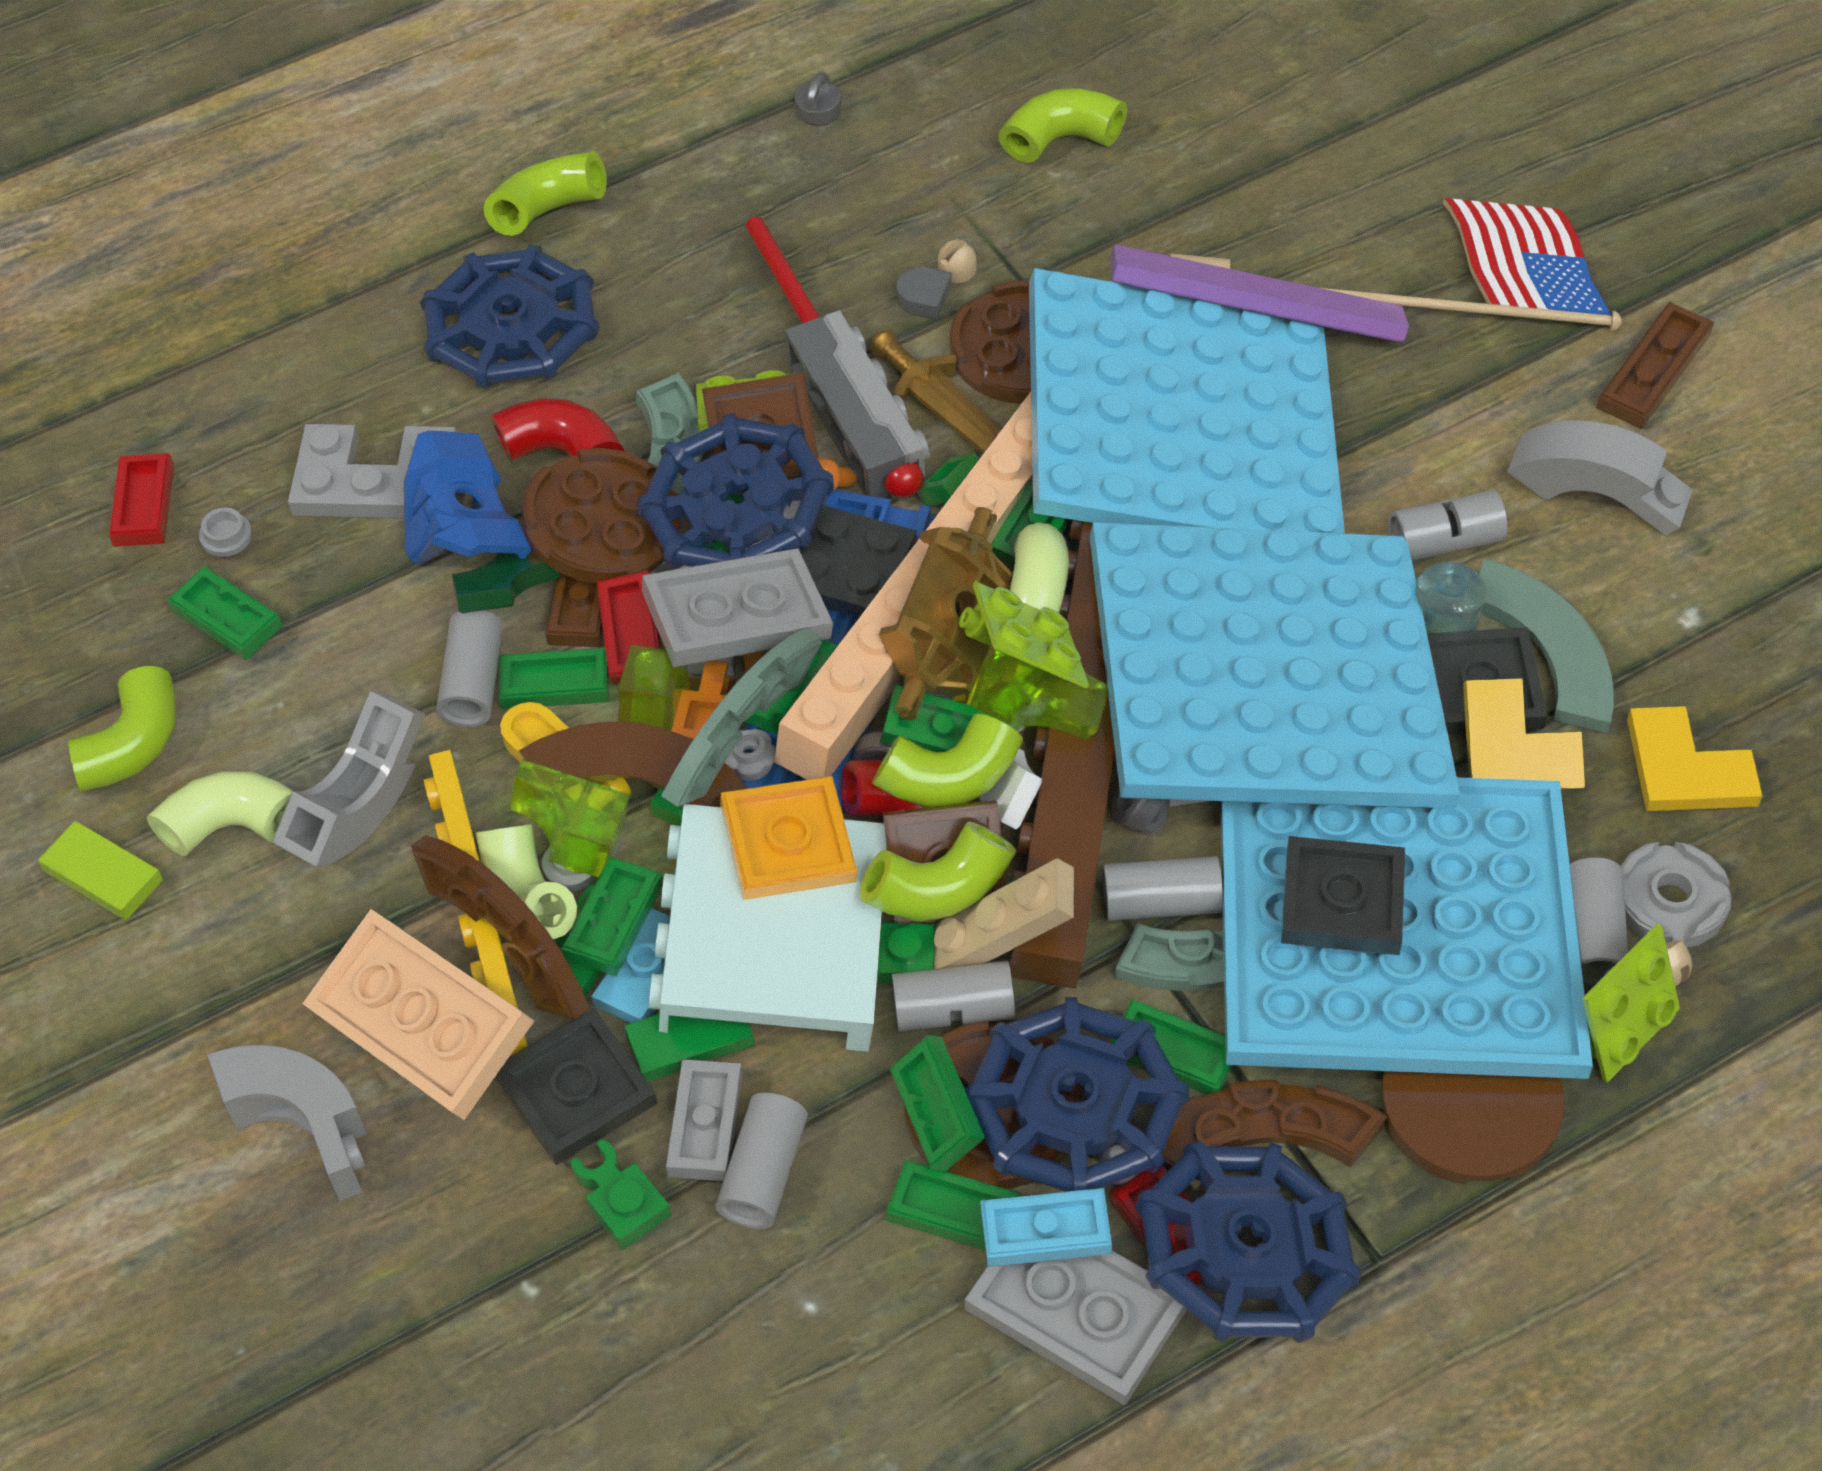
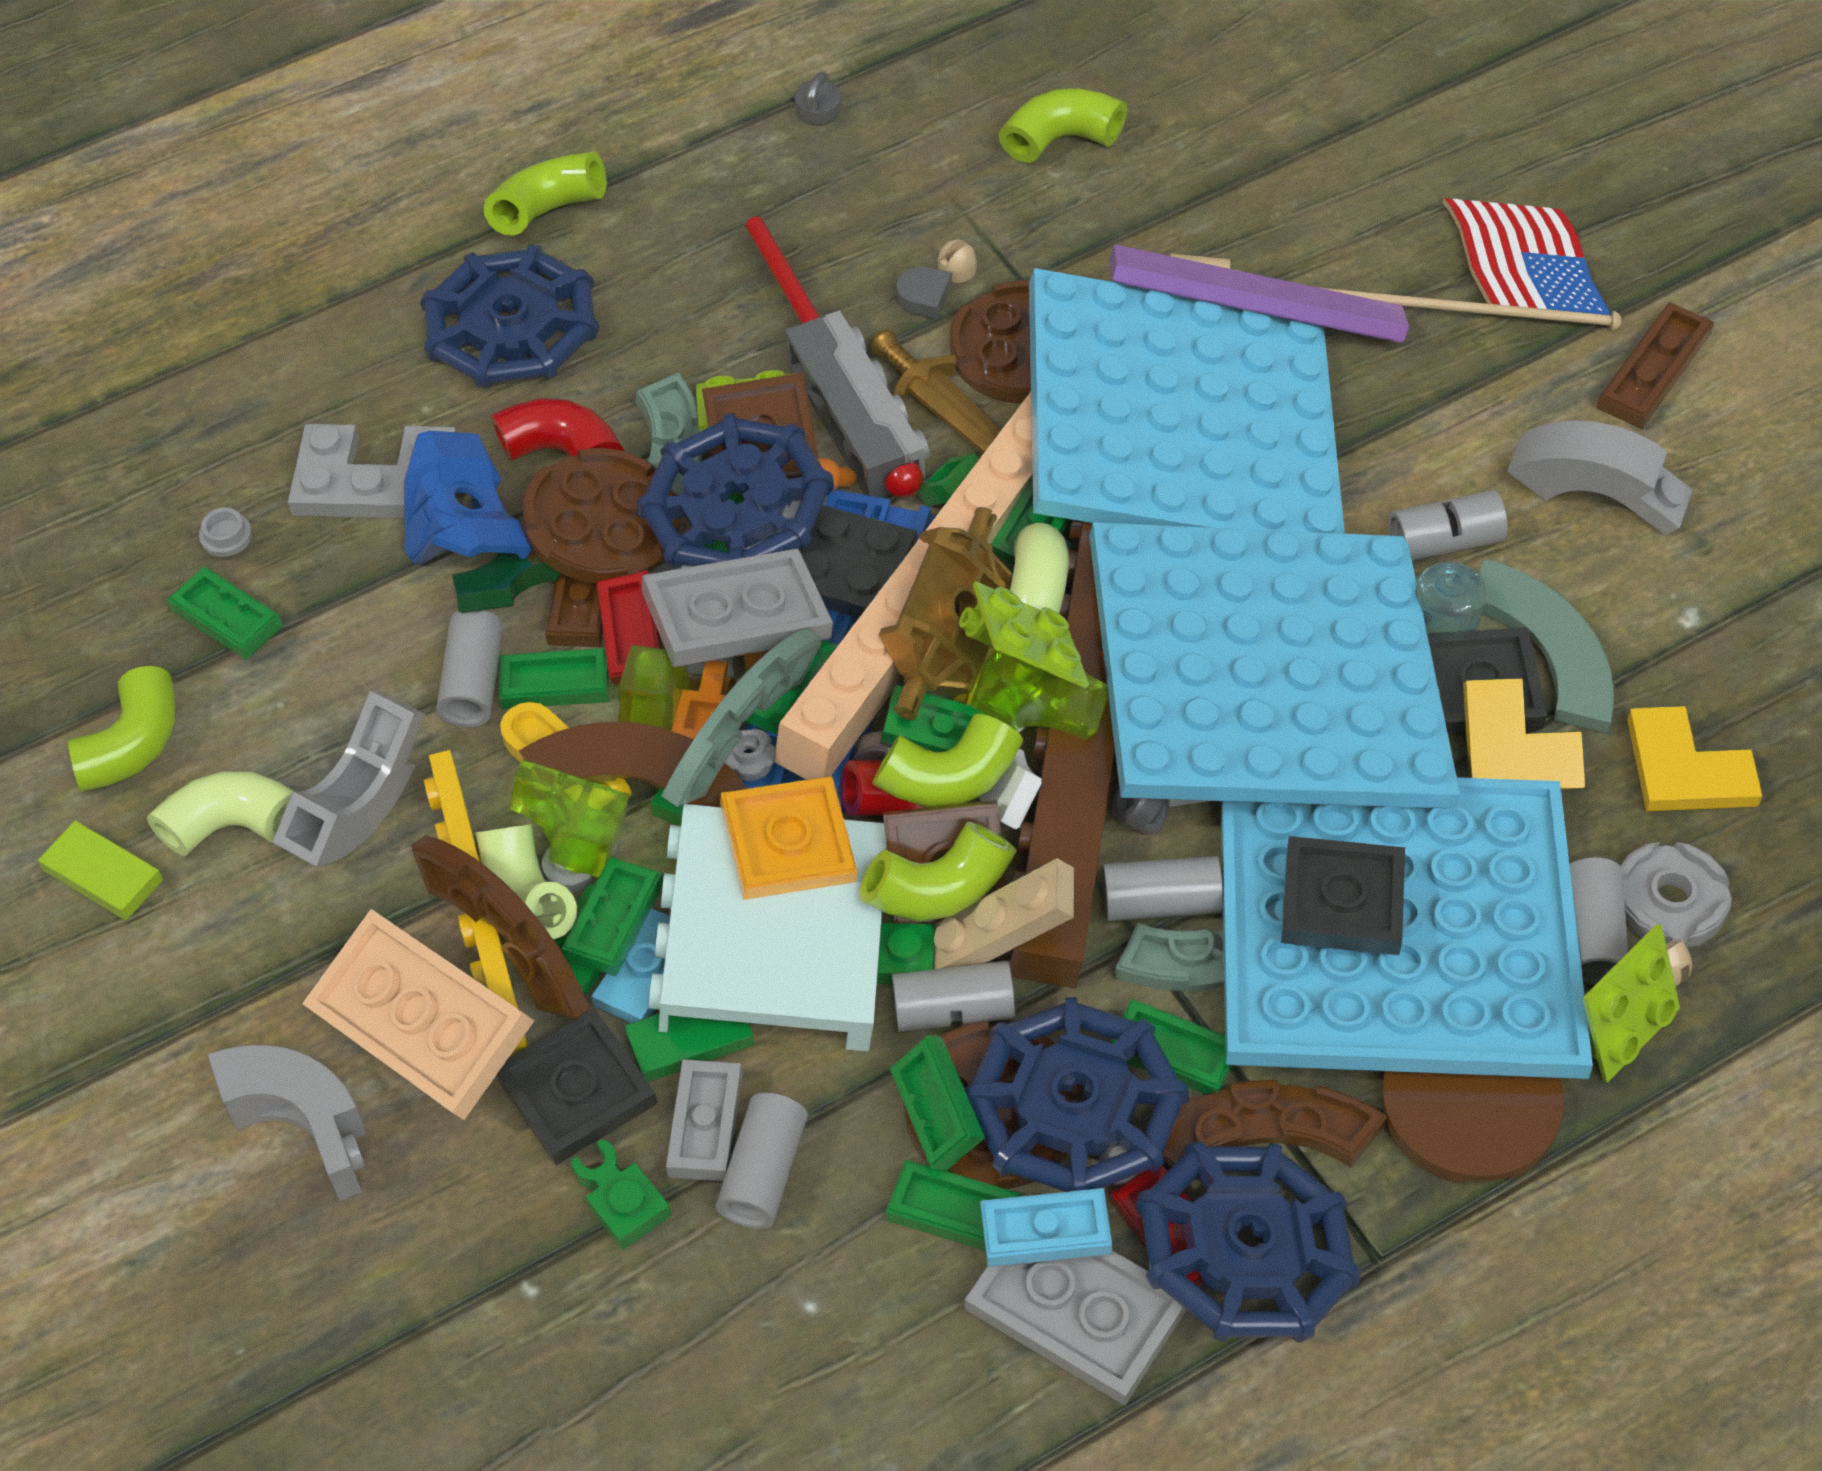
(141, 500): red tile -> none

